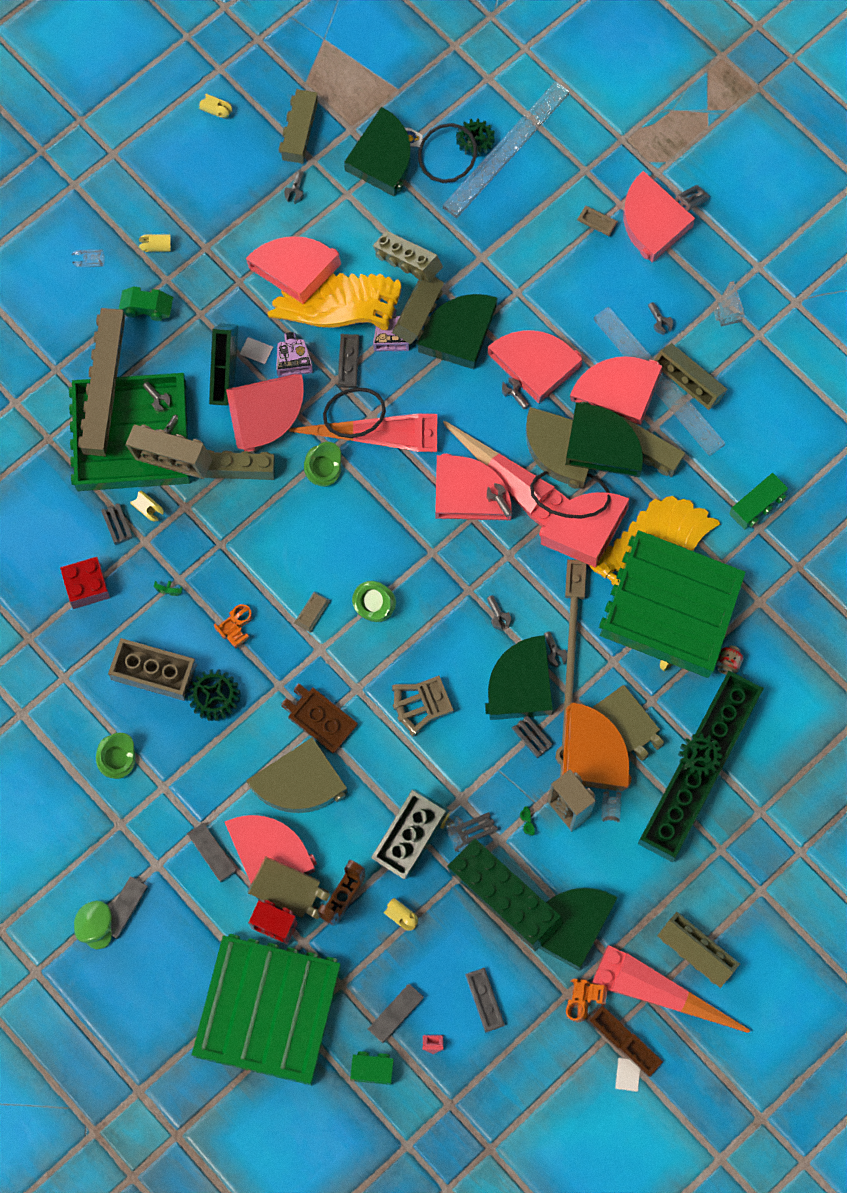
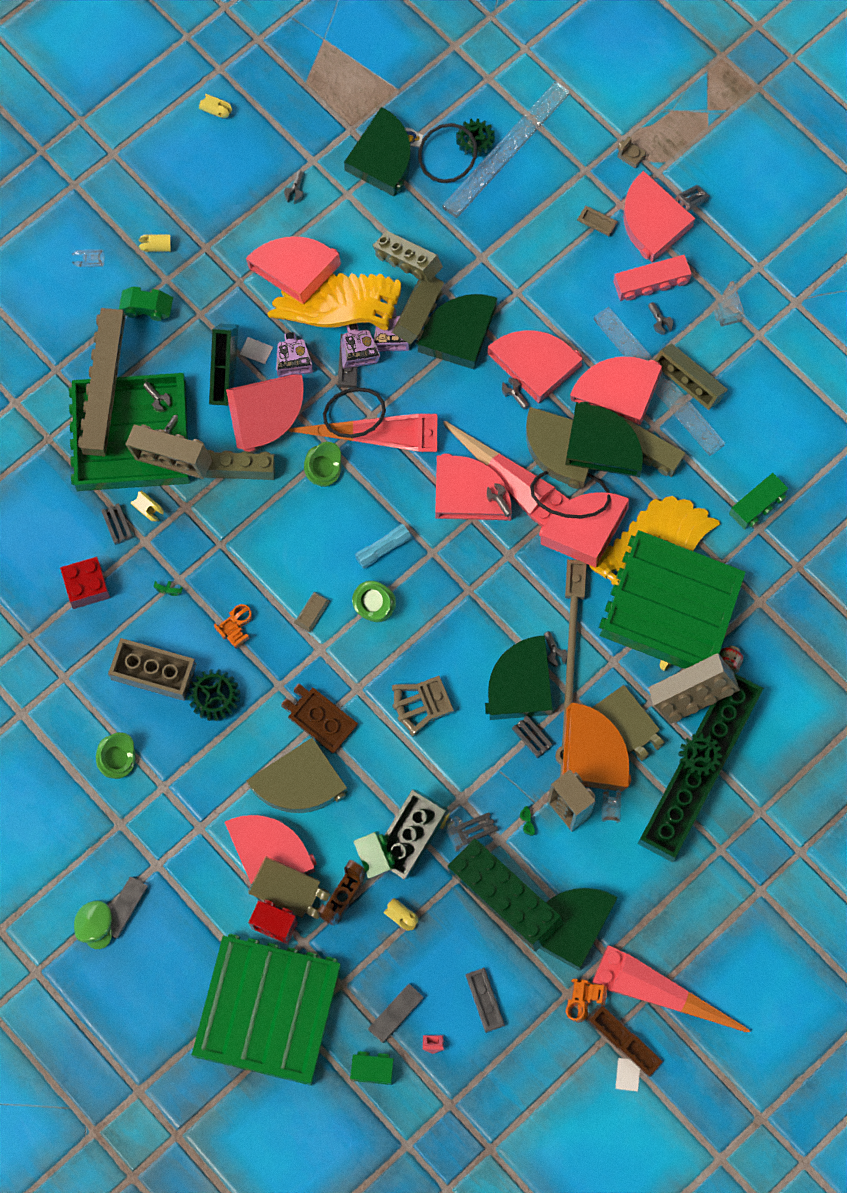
(211, 852): flat silver tile -> none
(299, 126): olive brick -> none
(358, 348): none -> torso
(371, 553): none -> medium azure axle
(374, 854): none -> brick
(498, 614): flat silver bar -> none
(630, 153): none -> dark tan bracket
(652, 278): none -> coral brick
(693, 688): none -> dark tan brick
(698, 949): olive brick -> none

